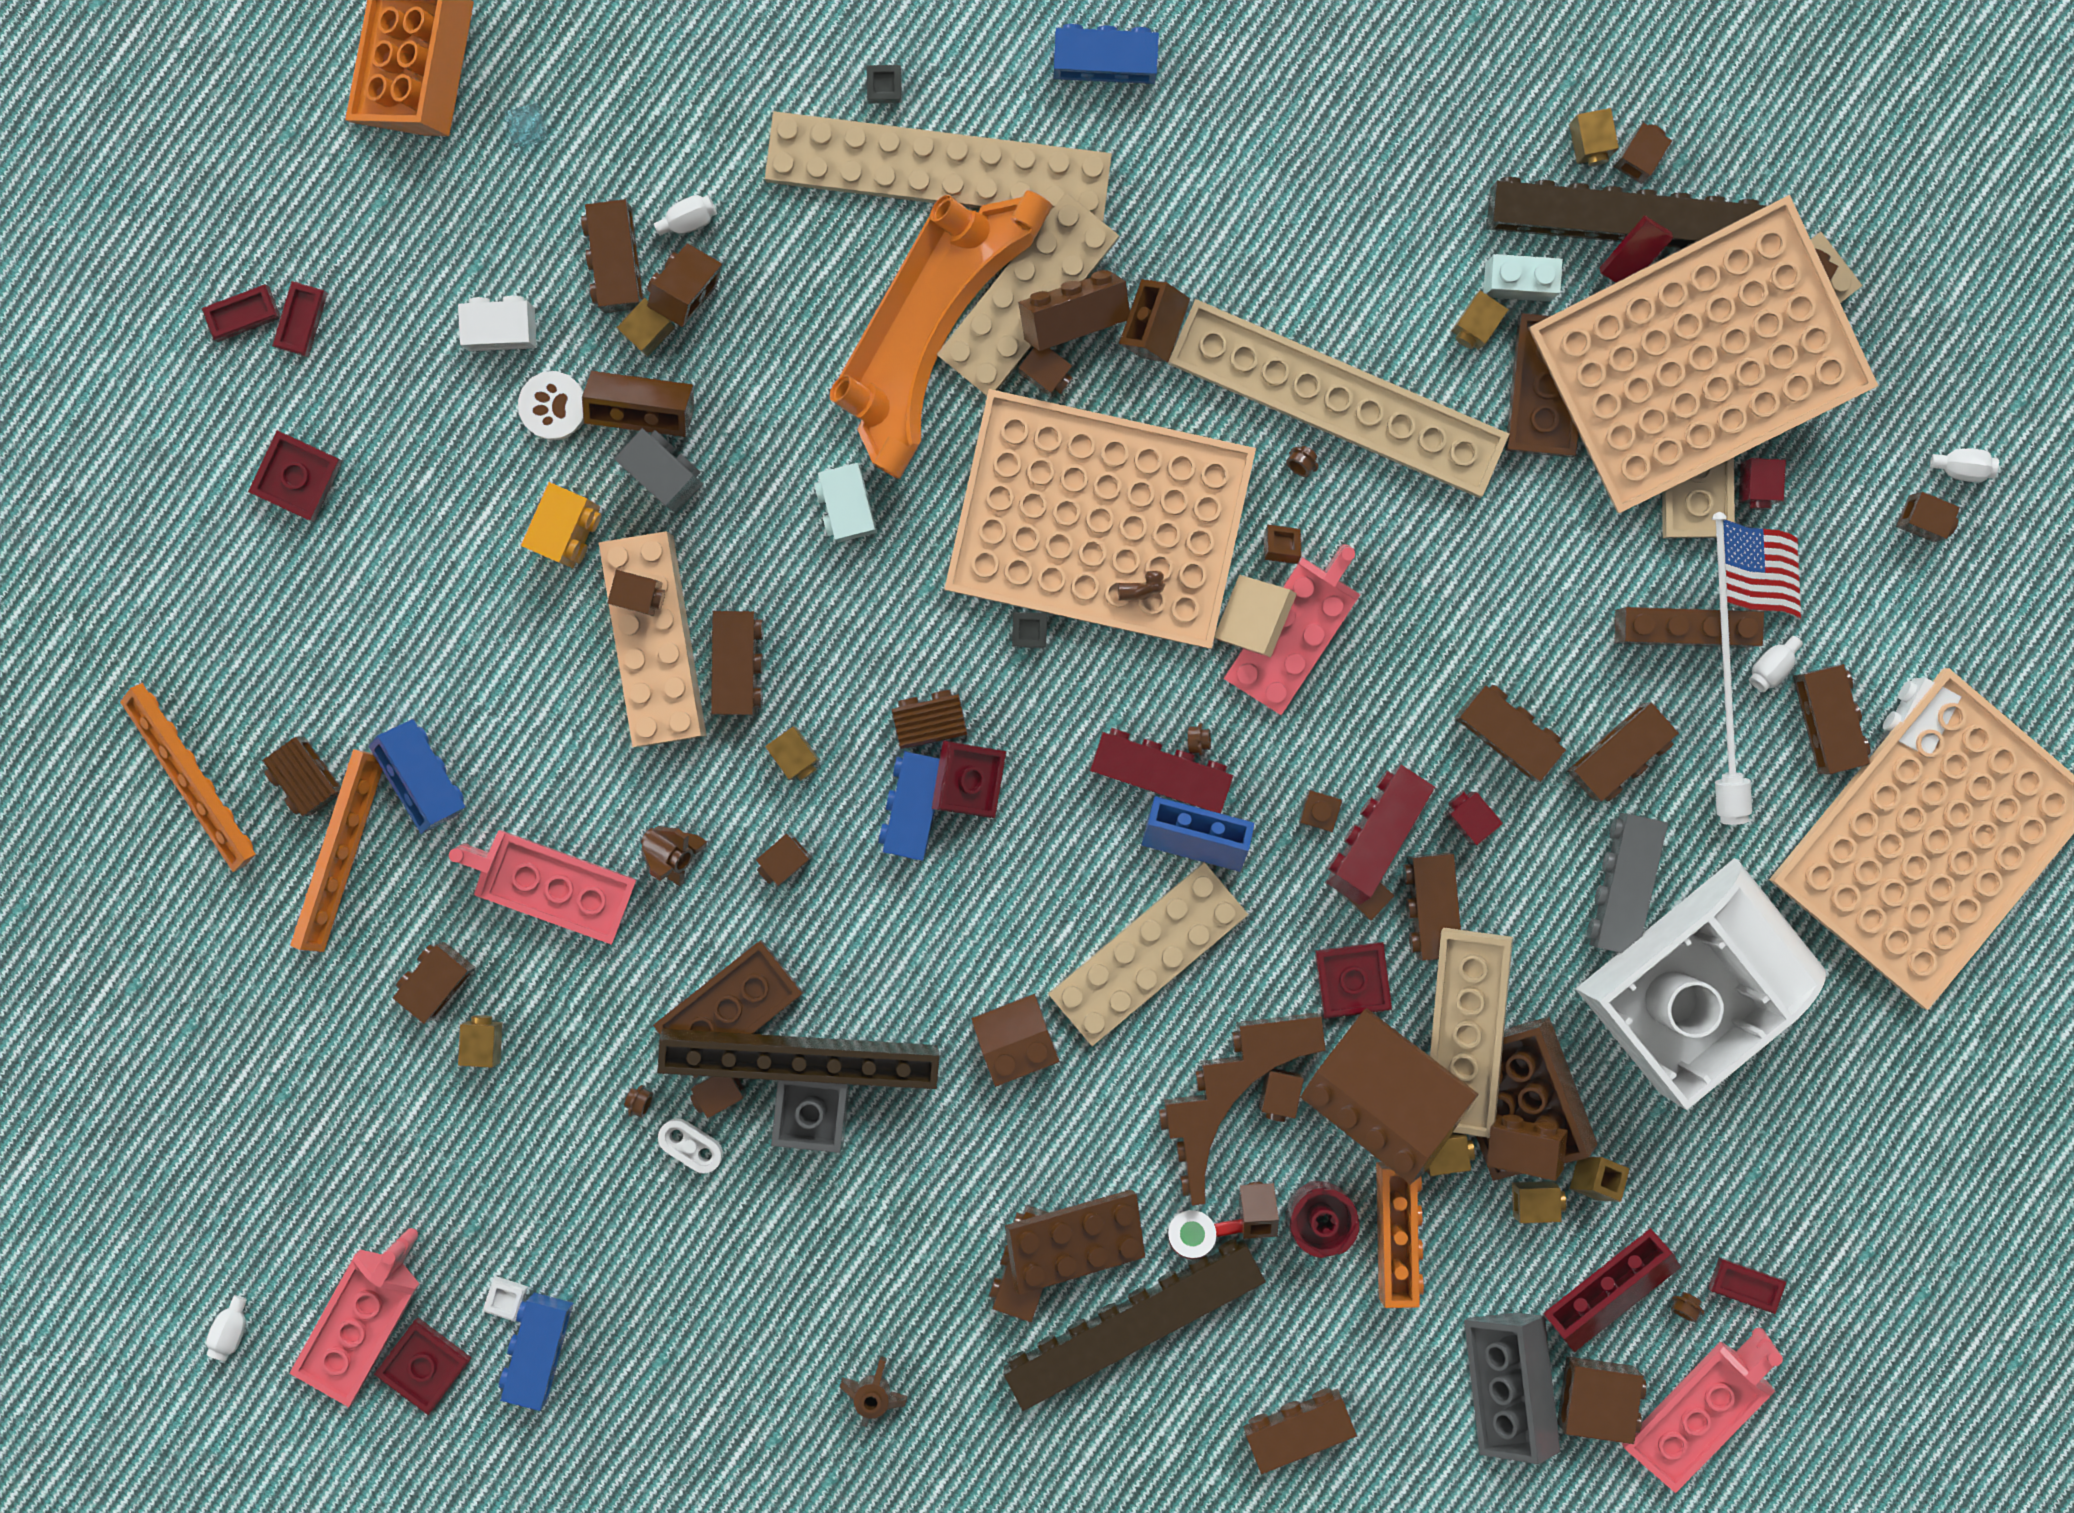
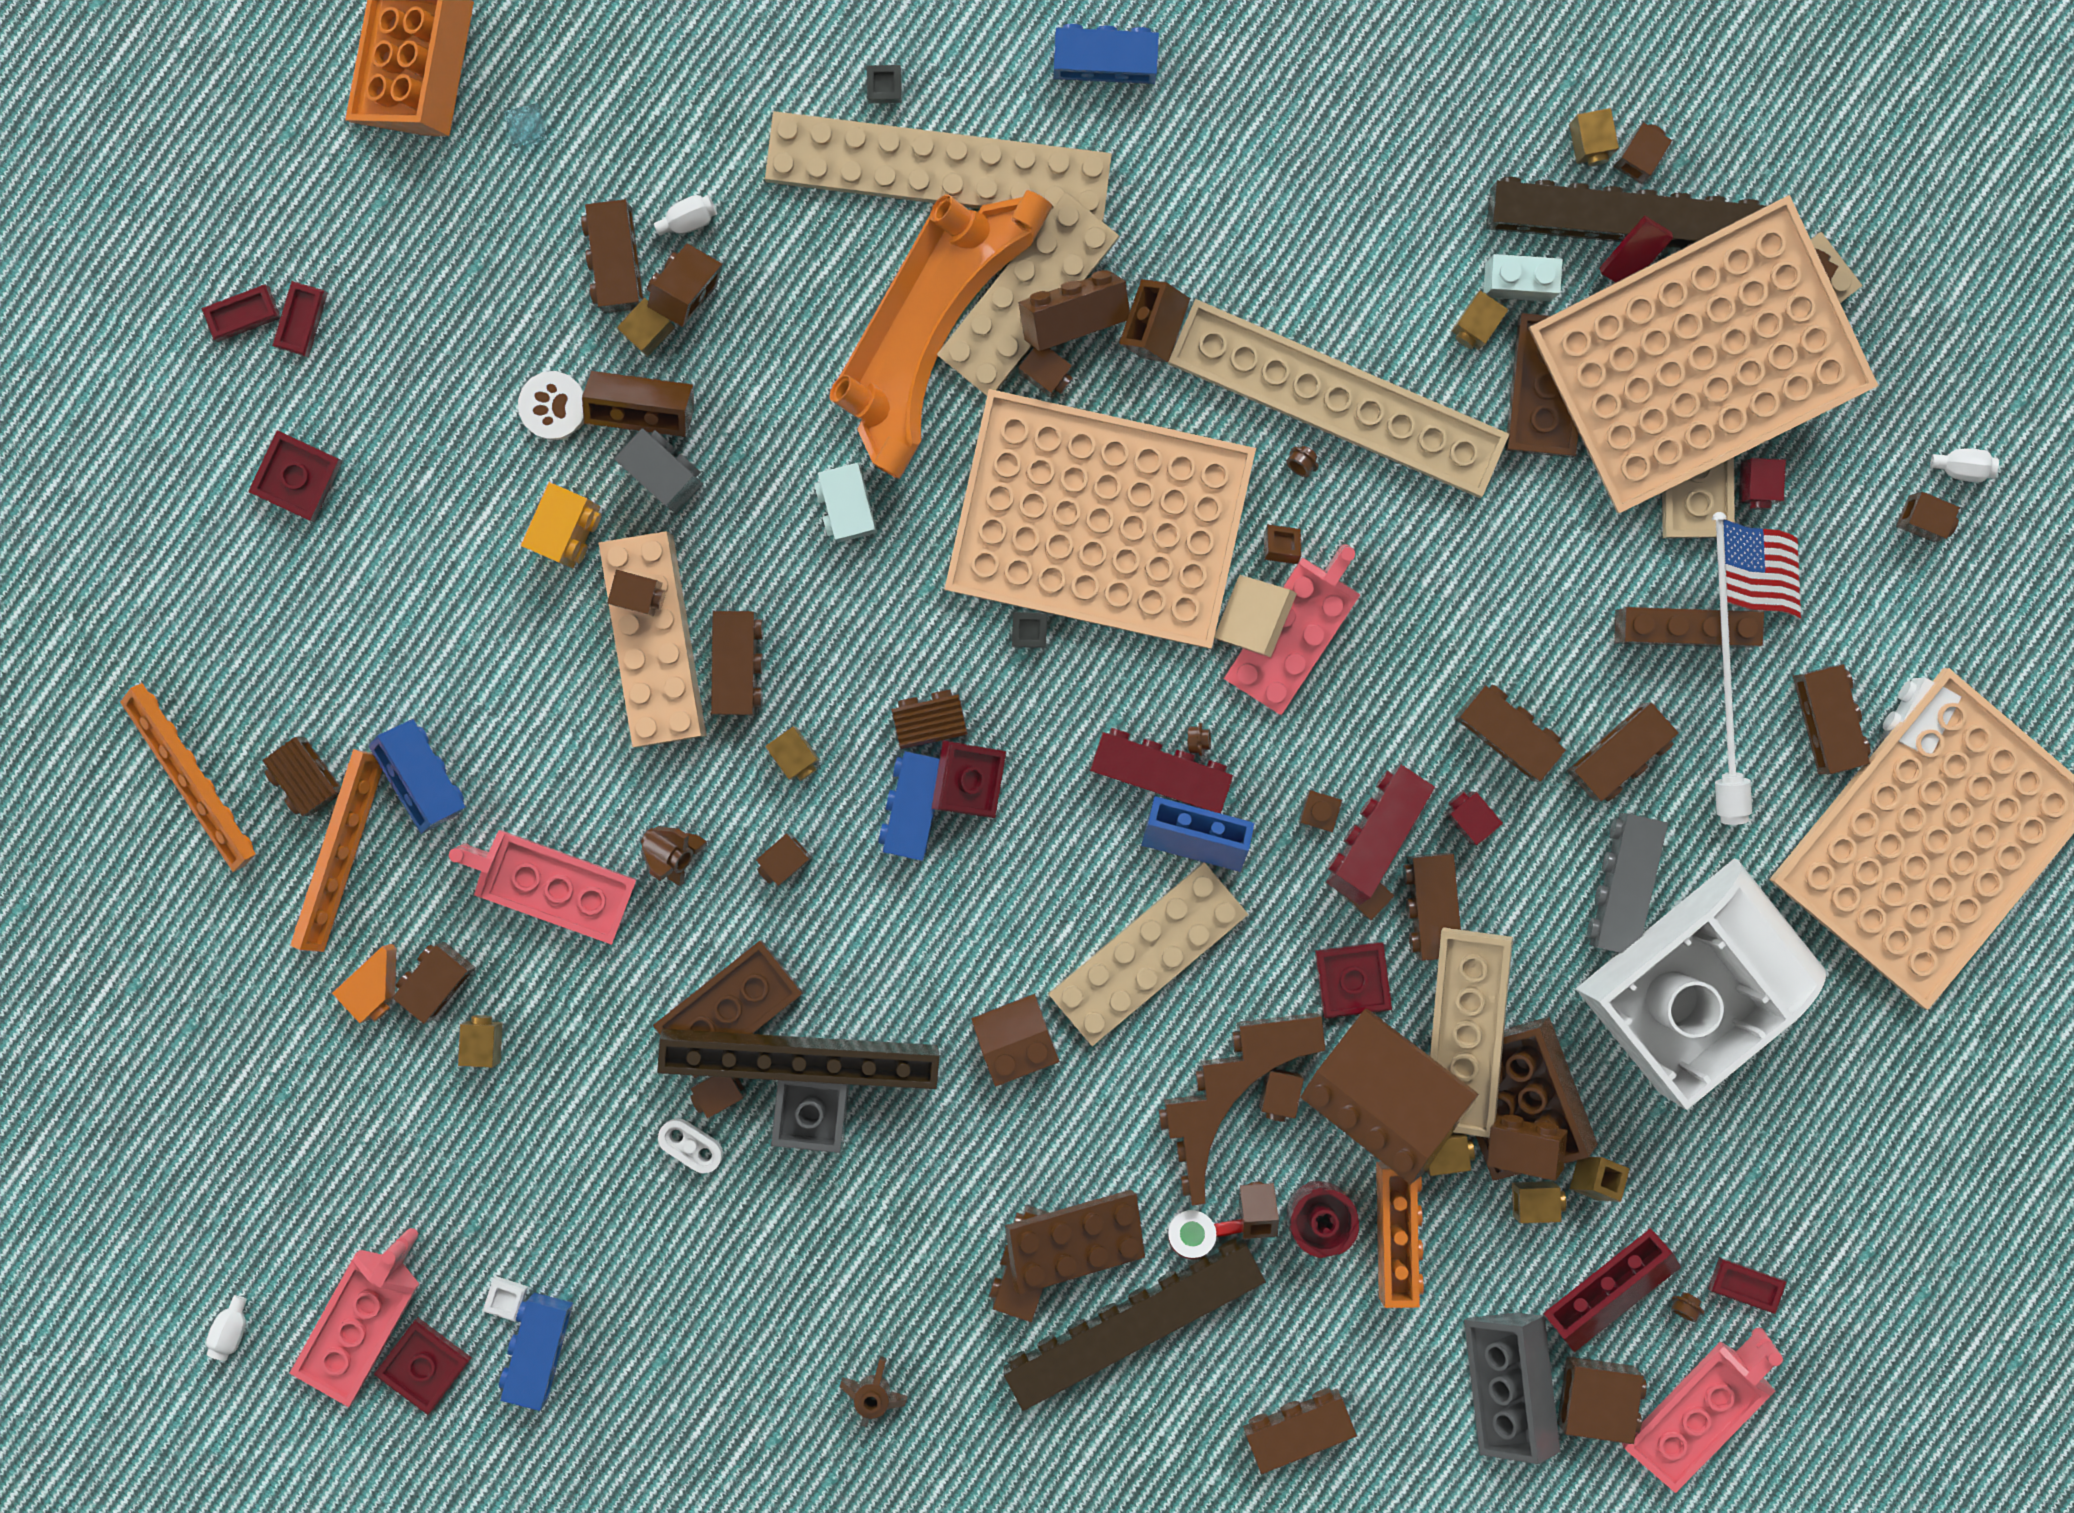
(370, 986): none -> orange slope
(497, 324): white brick -> none
(638, 1101): reddish brown plate -> none
(1142, 591): reddish brown arm -> none
(1775, 665): white plant -> none

